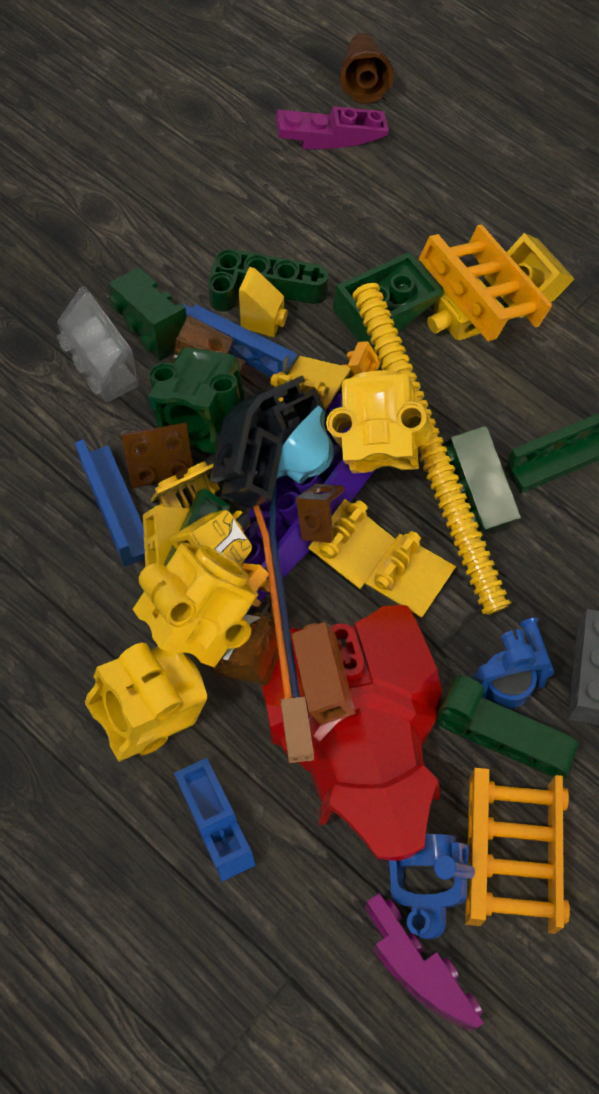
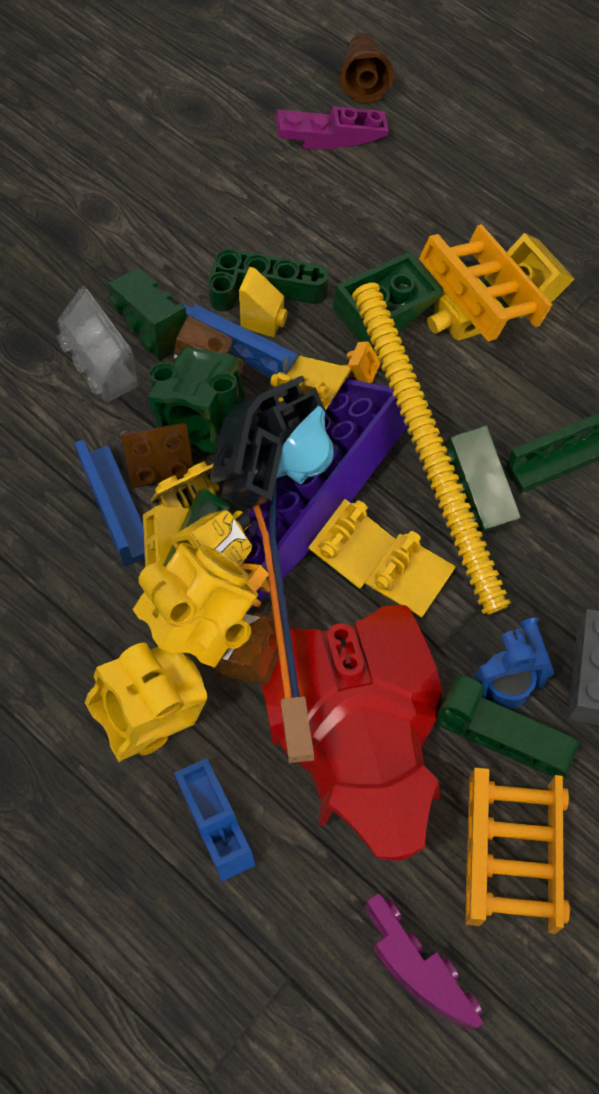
(315, 512): reddish brown bracket -> none
(322, 673): dark orange brick -> none
(379, 412): yellow piece -> none
(448, 860): blue piece -> none

